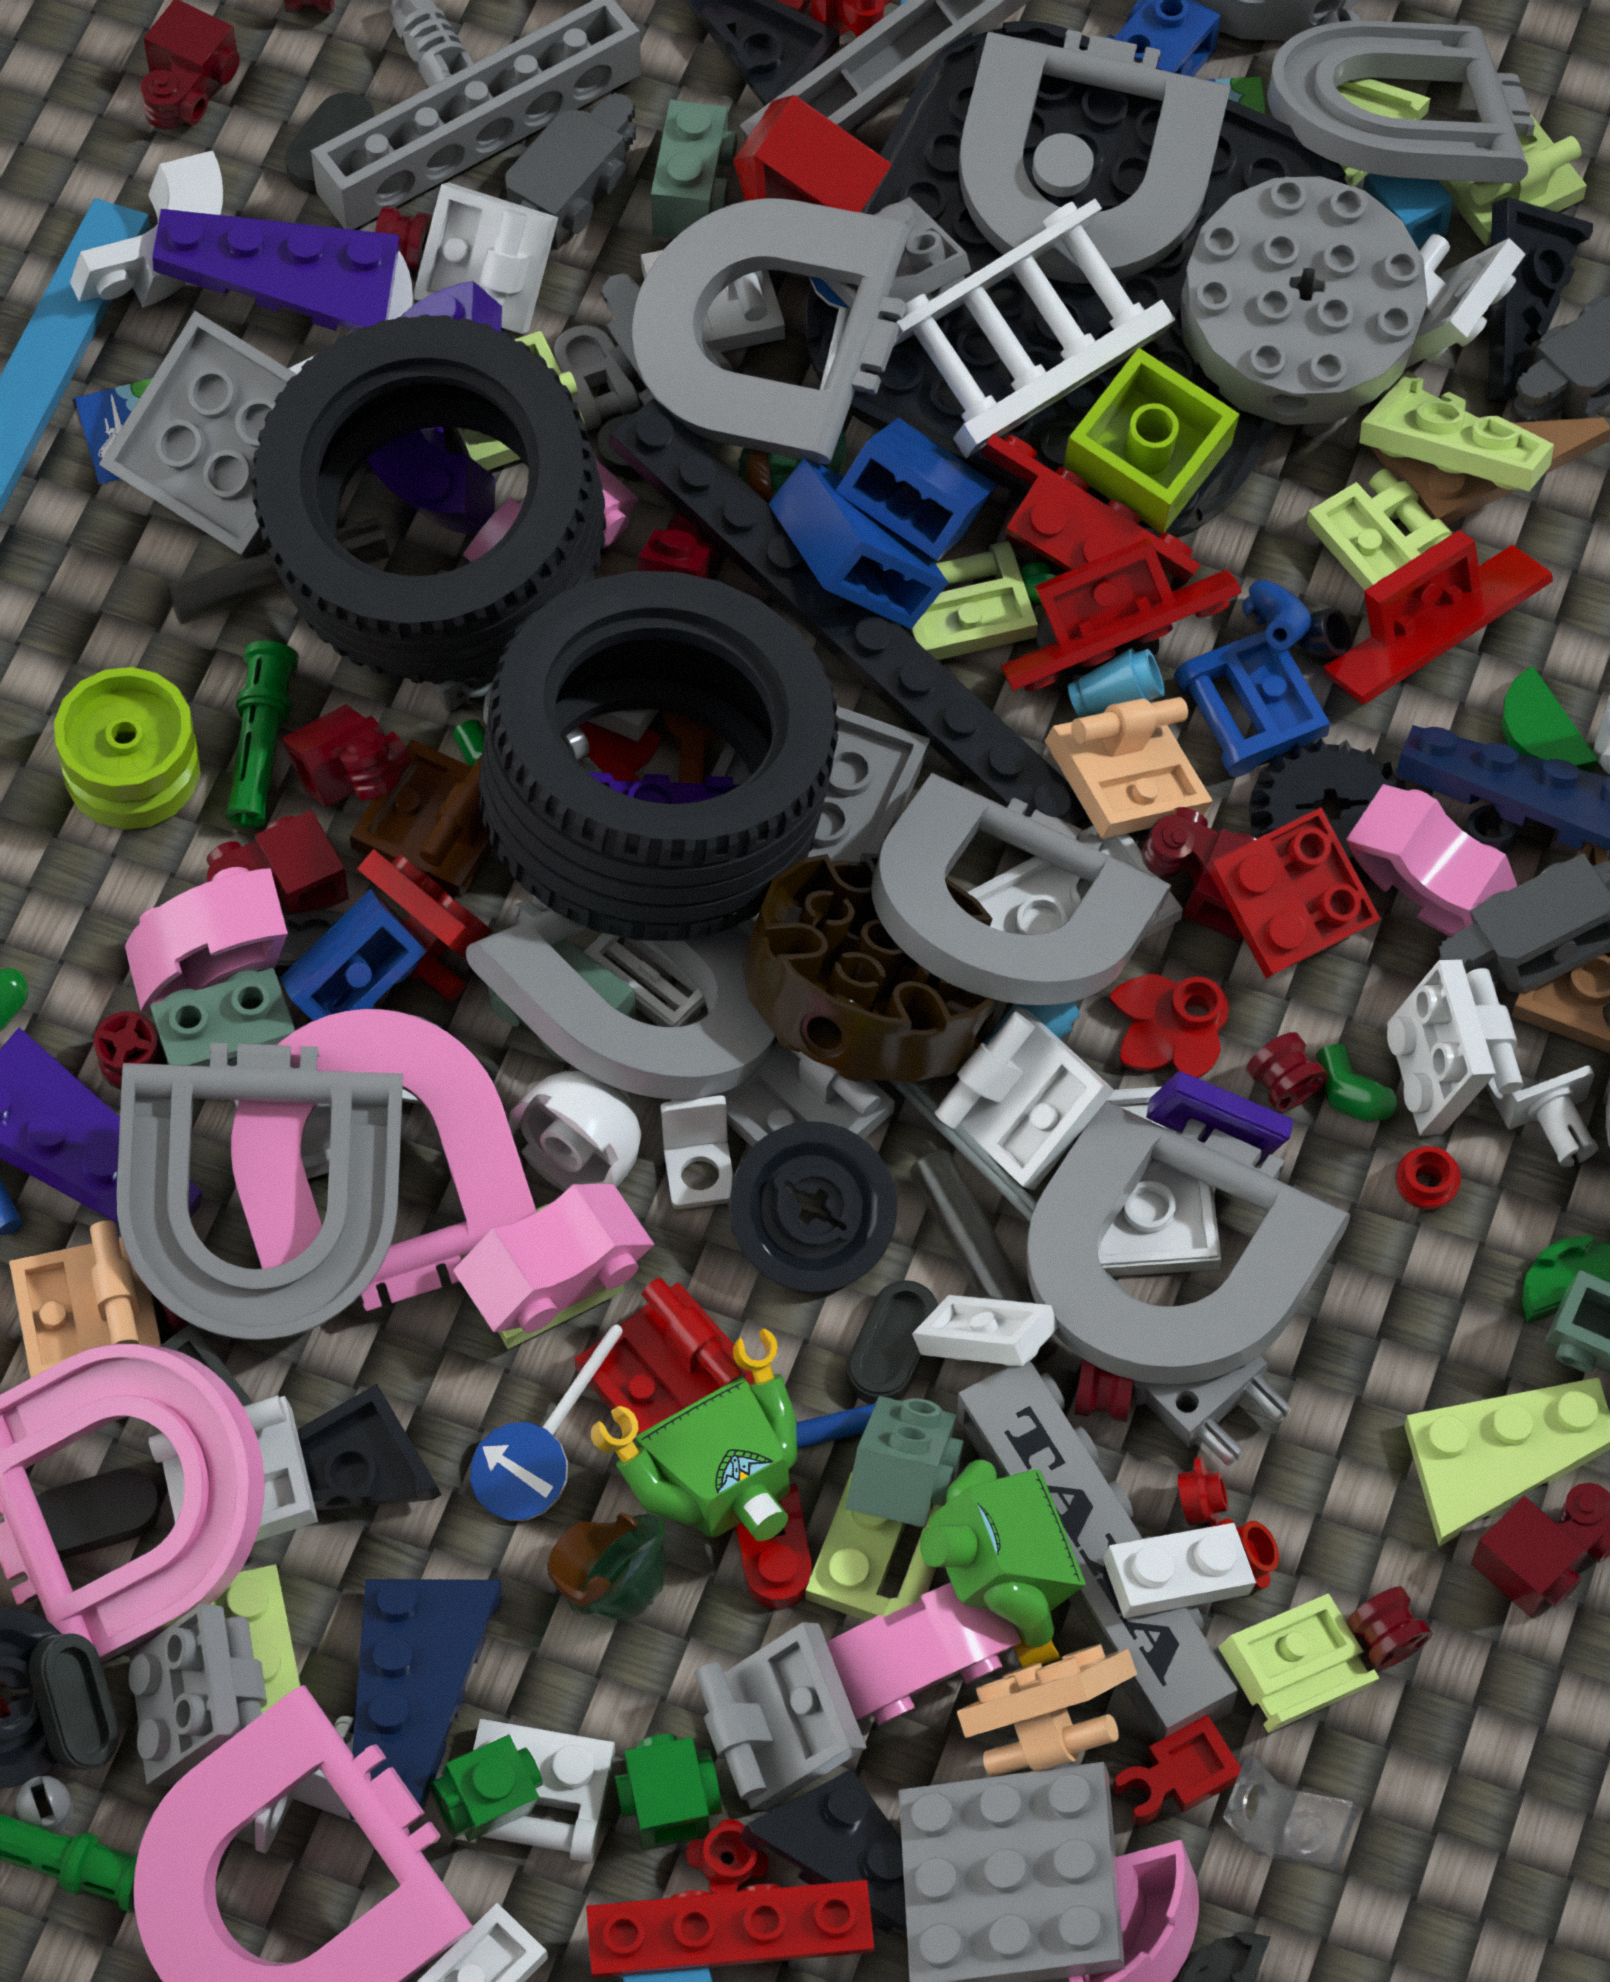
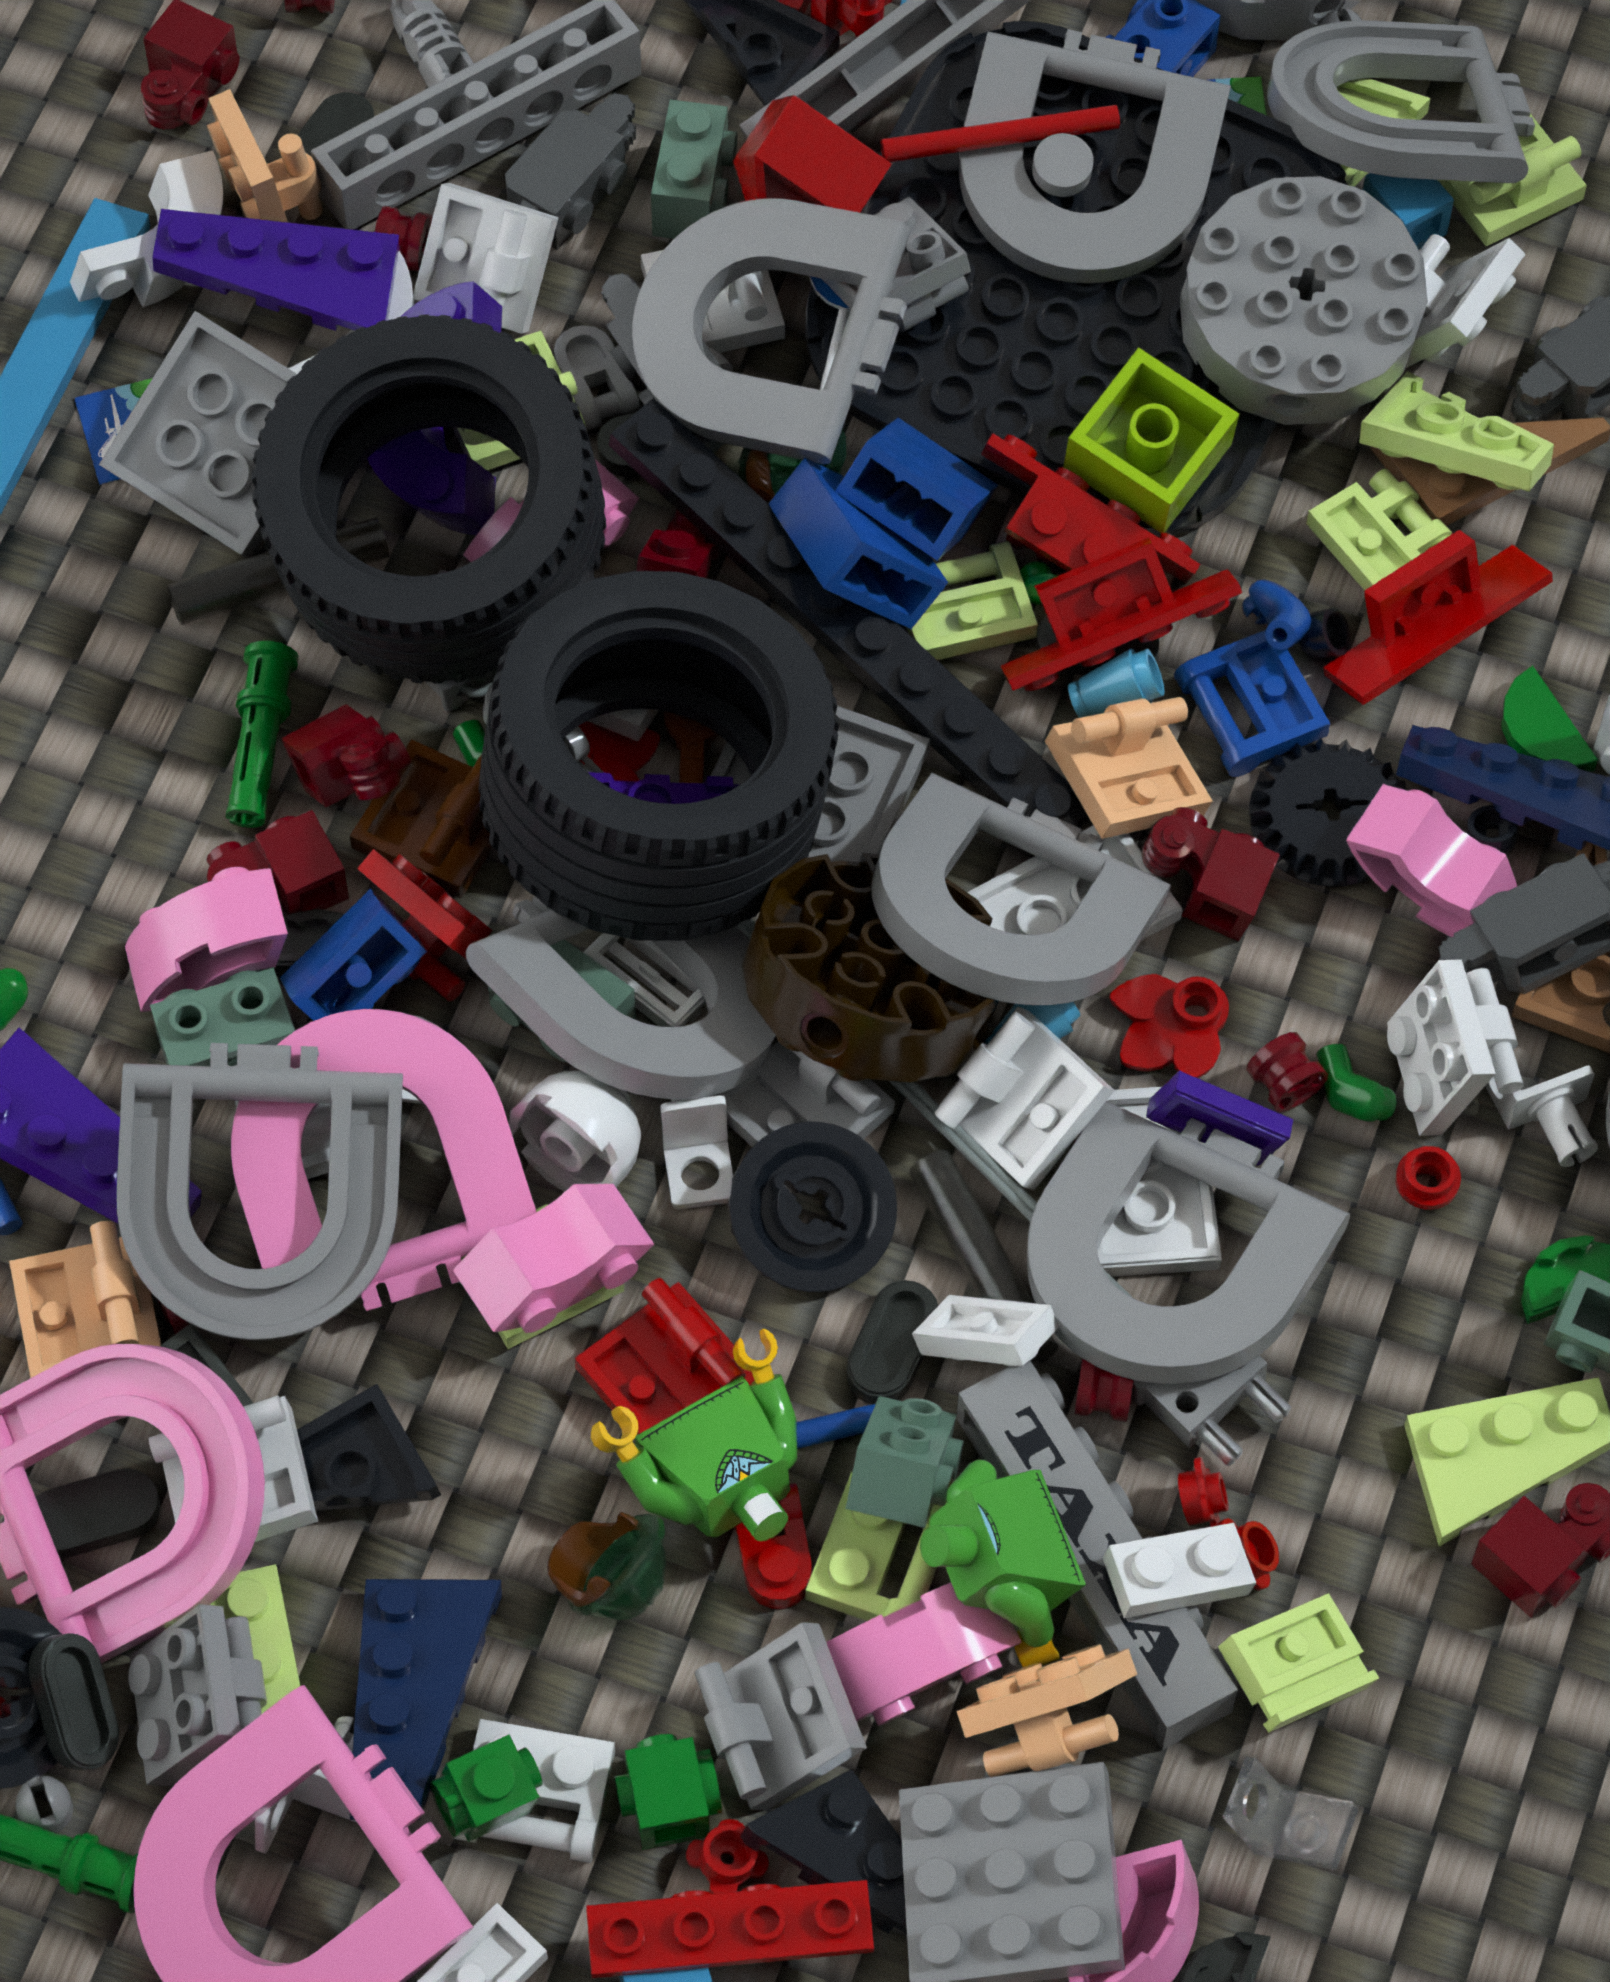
(122, 1036): dark red wheel -> none
(127, 748): lime wheel -> none
(263, 187): none -> light nougat plate
(522, 1465): blue piece -> none
(999, 133): none -> red bar
(1032, 384): white fence -> none
(1186, 1766): red plate -> none
(1293, 893): red plate -> none
(1389, 1628): dark red wheel -> none
(1529, 306): black wing -> none

